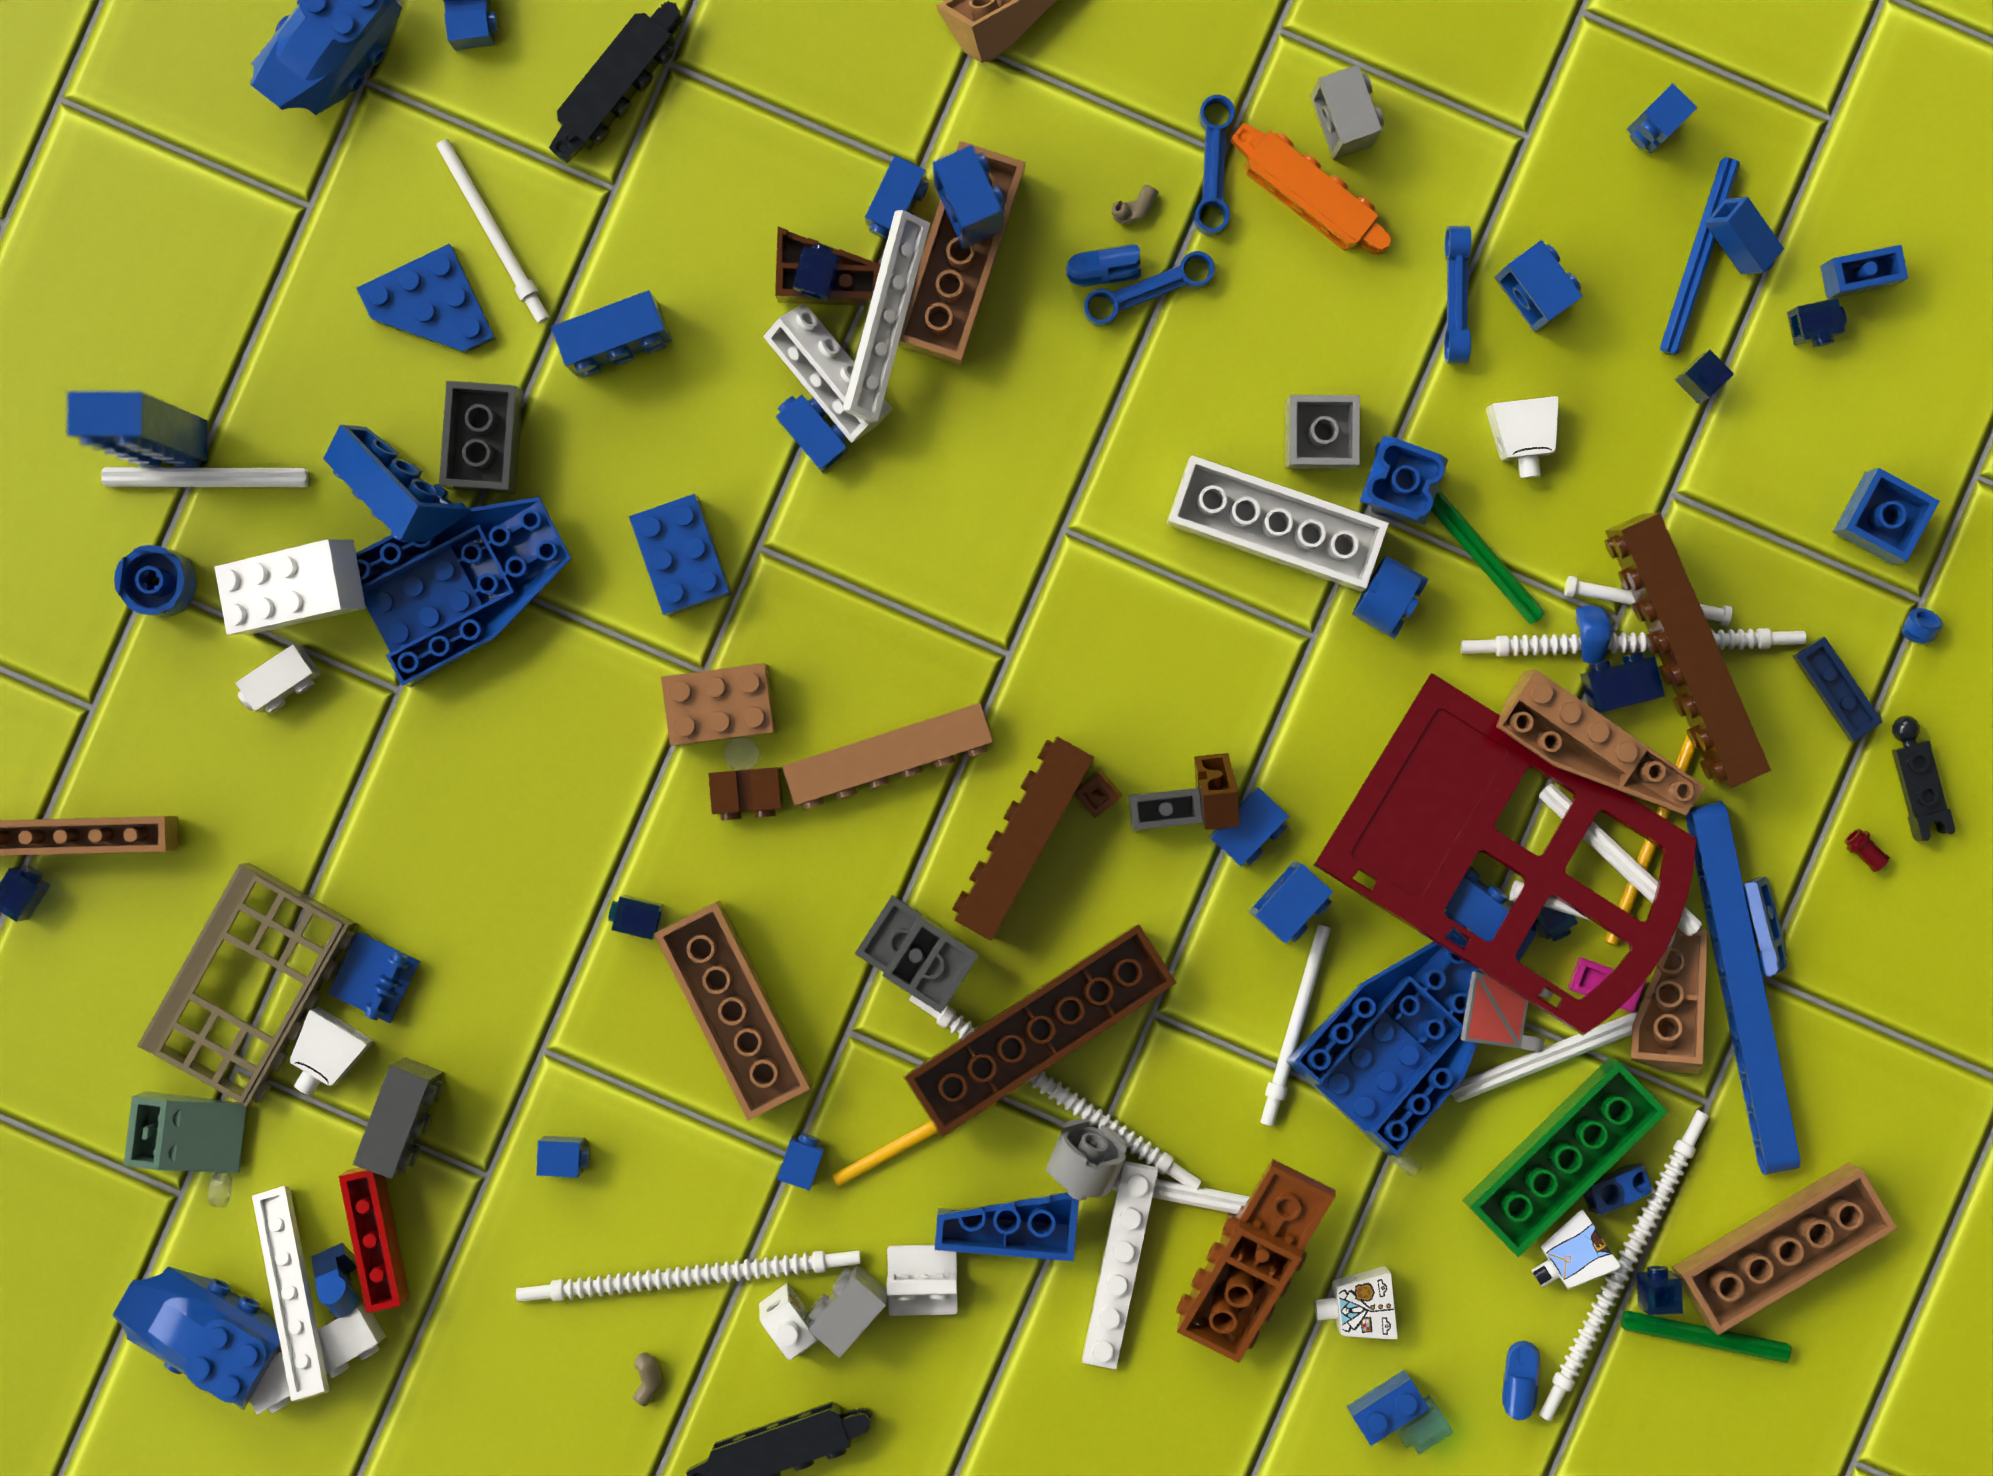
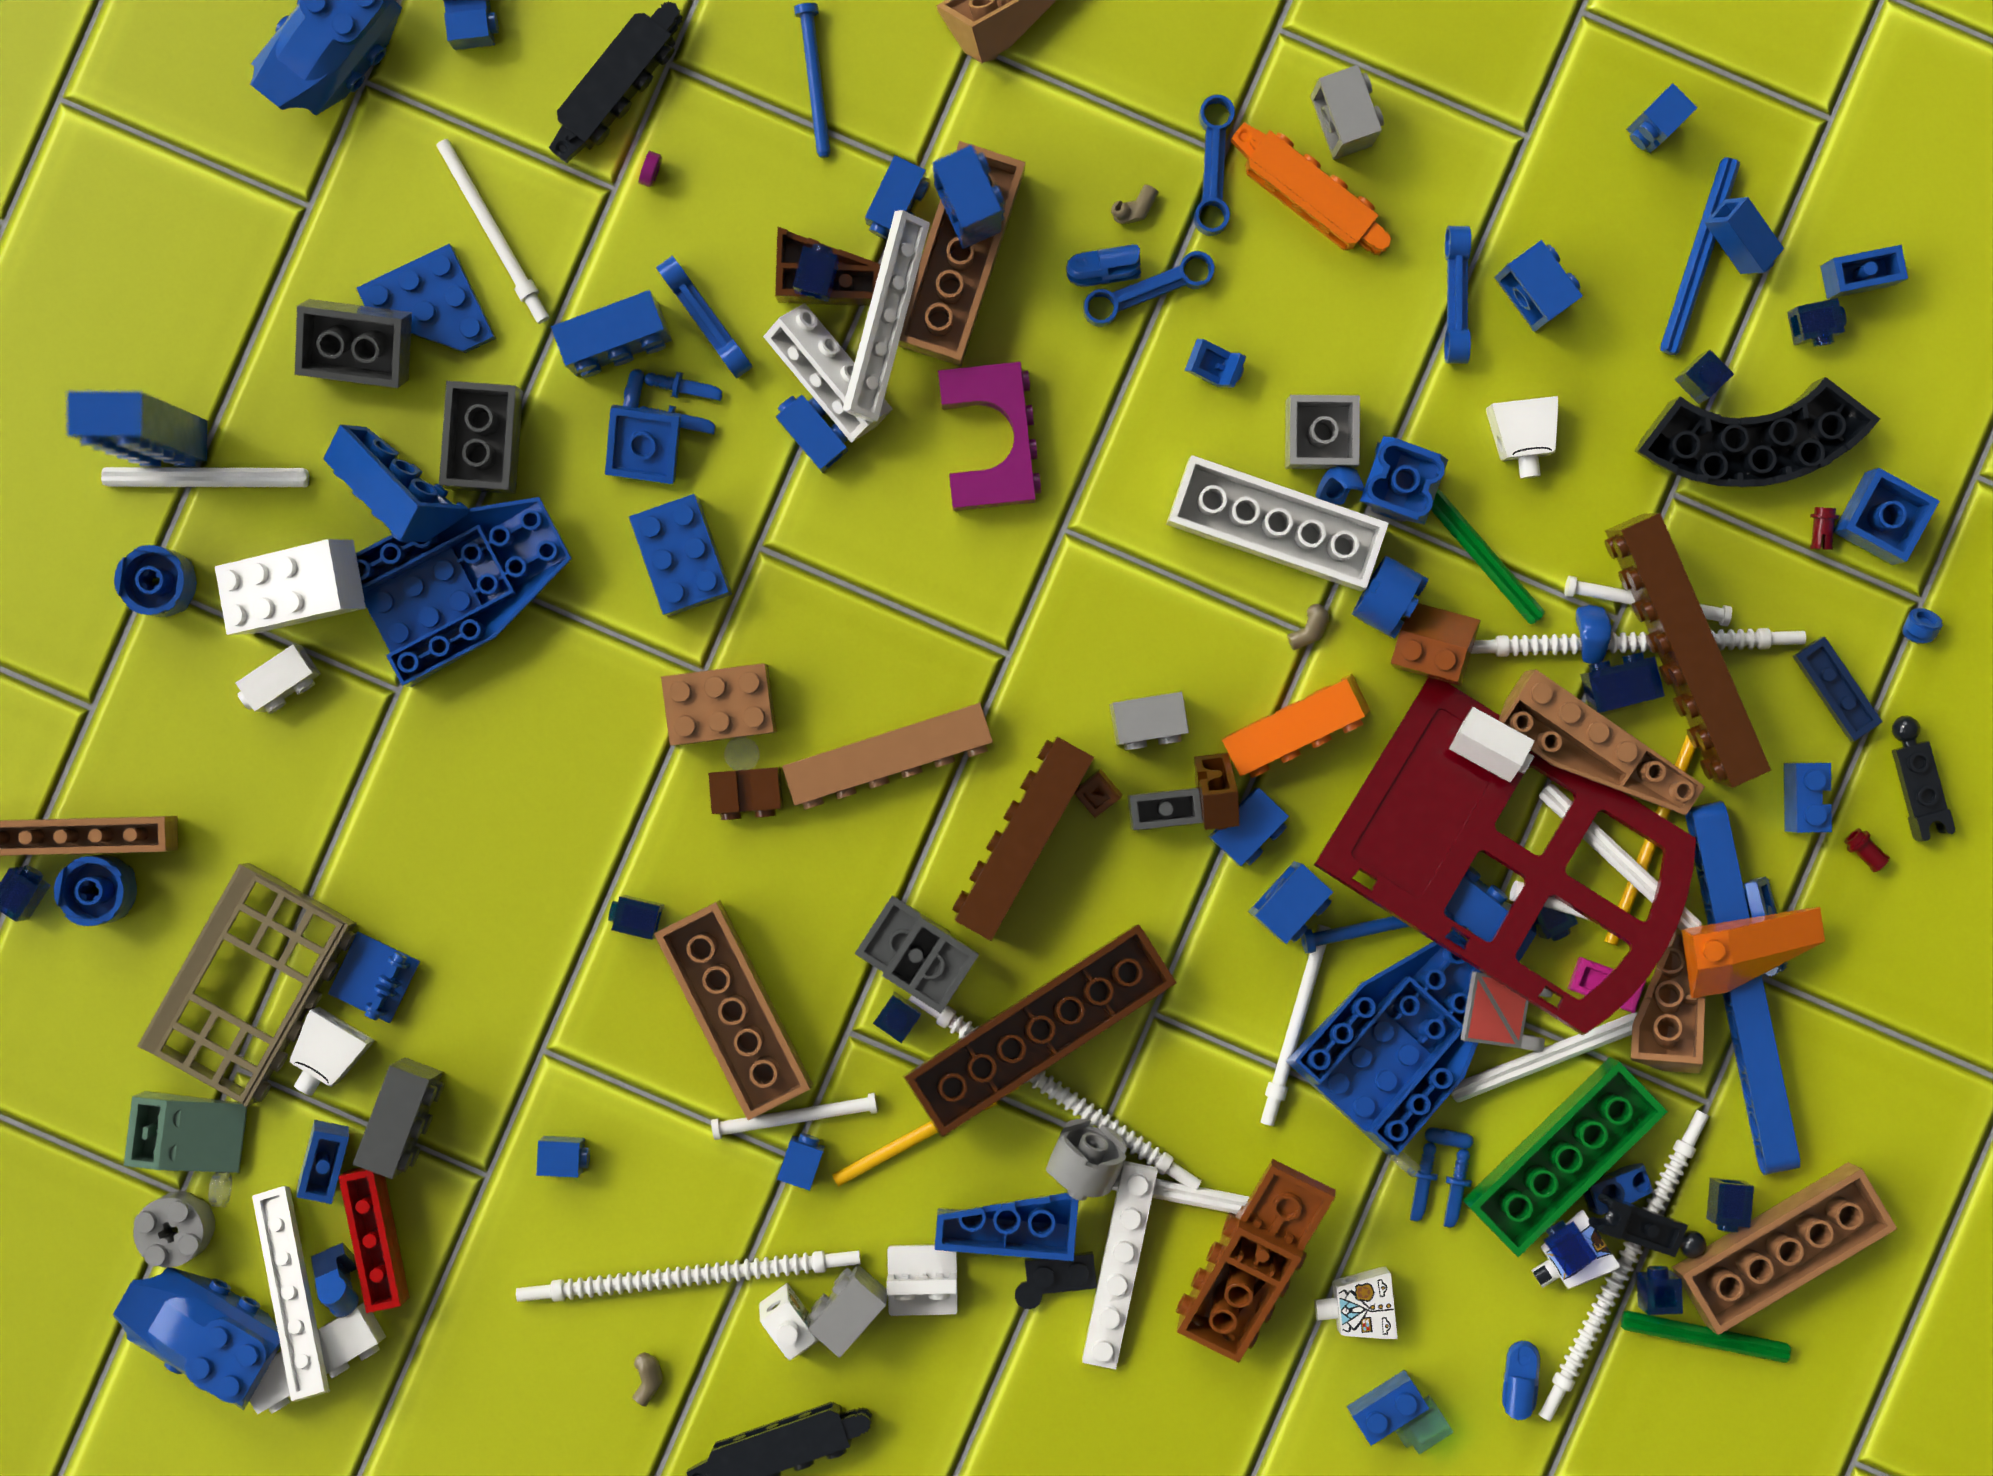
(84, 906): none -> blue brick
(157, 1240): none -> light grey brick
(322, 1161): none -> blue brick
(353, 343): none -> dark grey brick
(642, 444): none -> blue plate
(650, 169): none -> magenta tile
(678, 385): none -> blue piece
(704, 317): none -> blue piece
(794, 1116): none -> white bar
(806, 13): none -> blue bar
(897, 1017): none -> clear blue brick
(1002, 389): none -> magenta arch
(1055, 1276): none -> black hinge
(1148, 719): none -> light grey brick
(1215, 364): none -> blue bracket
(1297, 726): none -> orange wedge
(1311, 940): none -> blue bar
(1314, 629): none -> dark tan arm
(1337, 484): none -> blue hair
(1436, 644): none -> dark orange slope
(1458, 1182): none -> blue piece
(1493, 745): none -> white brick
(1569, 1247): none -> clear blue brick
(1647, 1228): none -> black plate
(1730, 1204): none -> clear blue brick
(1739, 950): none -> orange wedge
(1759, 448): none -> black brick
(1804, 797): none -> blue brick
(1823, 525): none -> dark red pin

